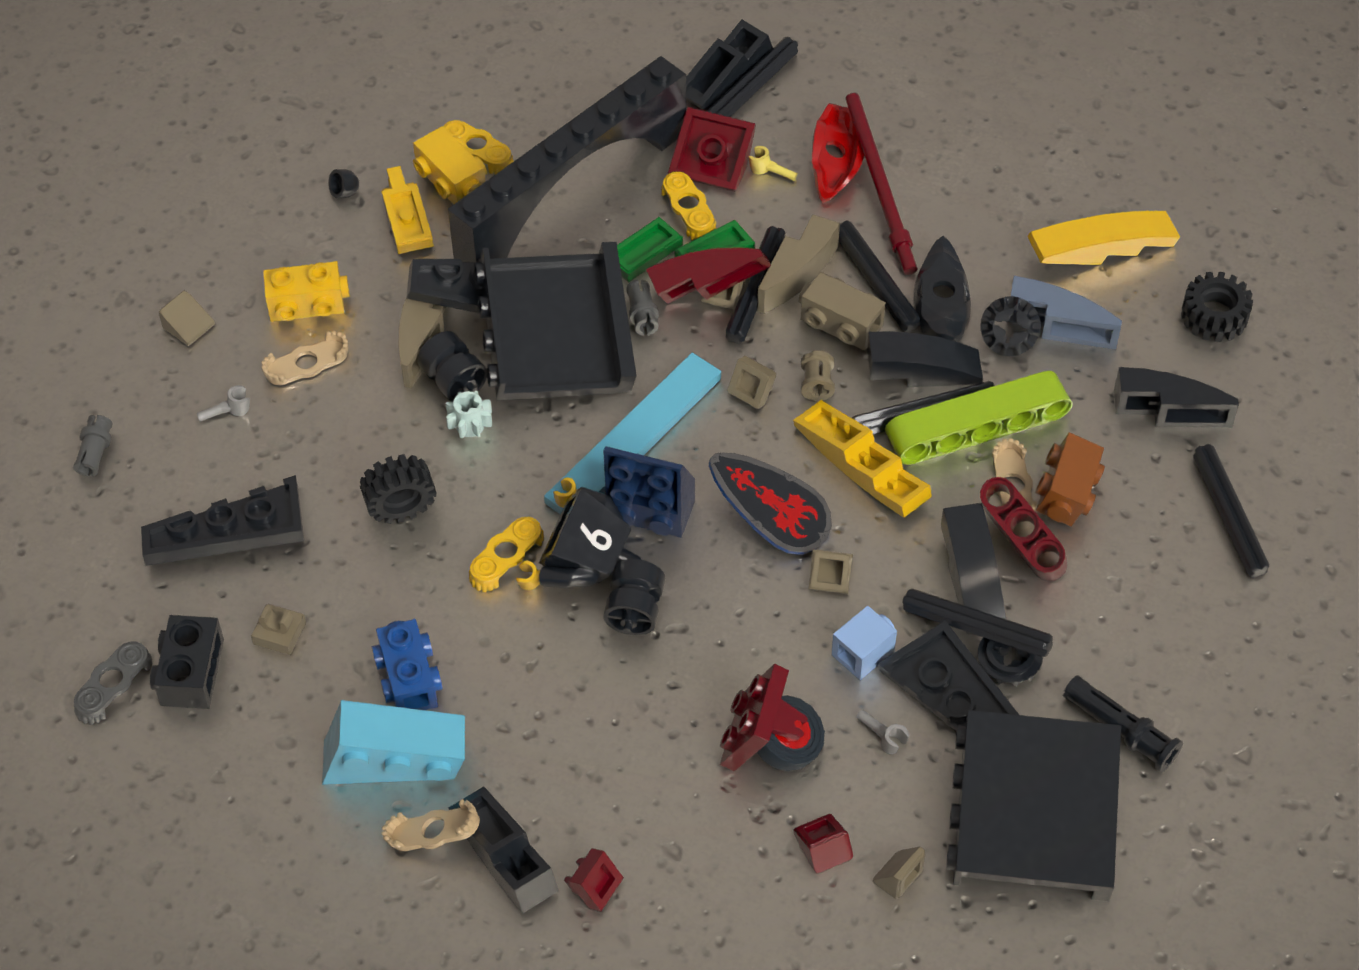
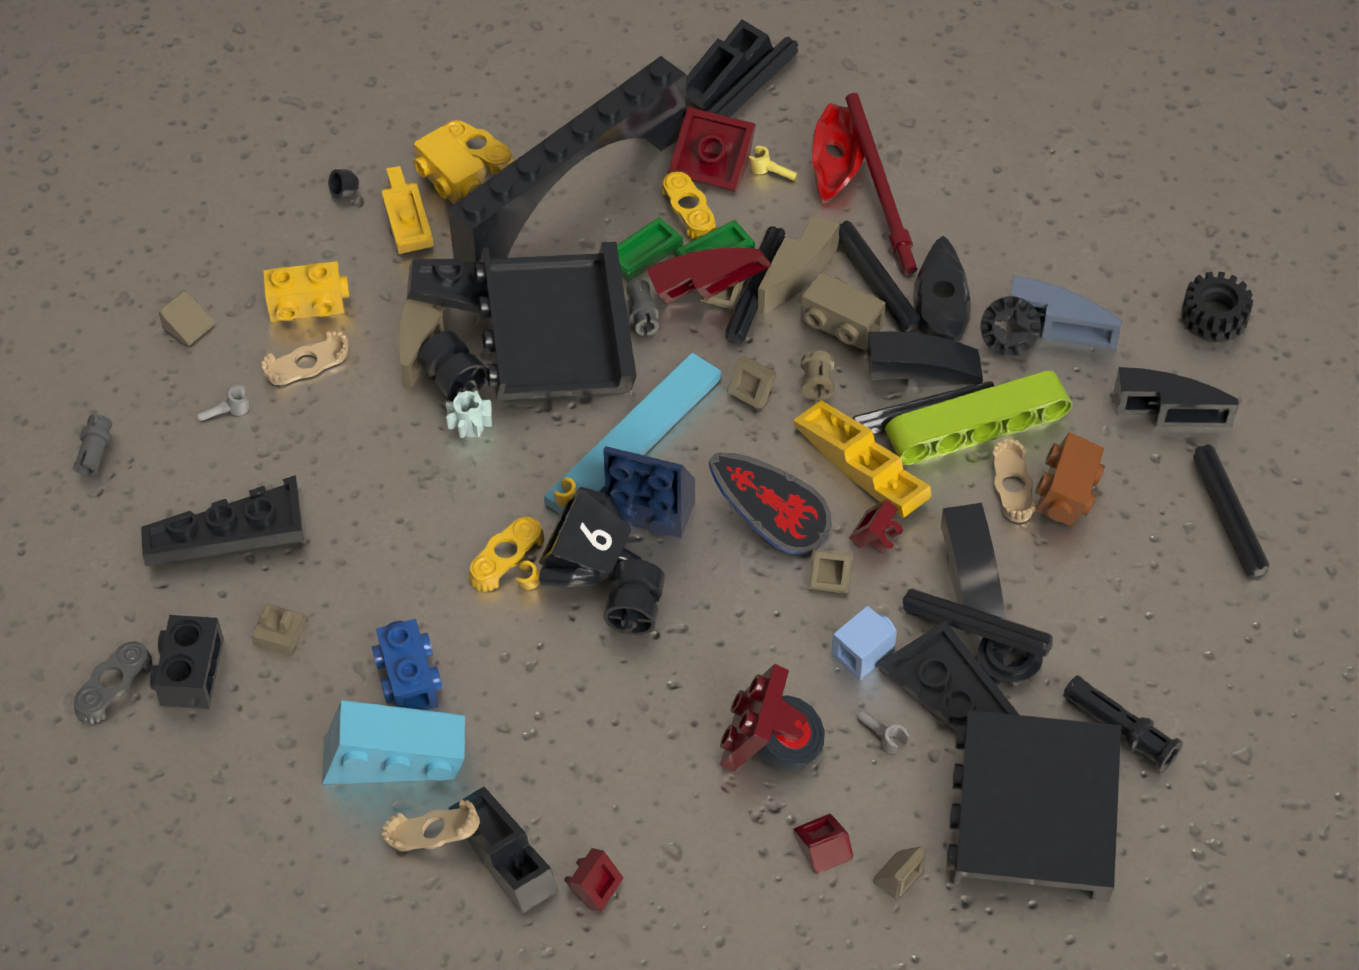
(397, 488): black tyre -> none
(874, 525): none -> dark red tile
(1018, 511): dark red beam -> none
(1094, 237): yellow slope -> none

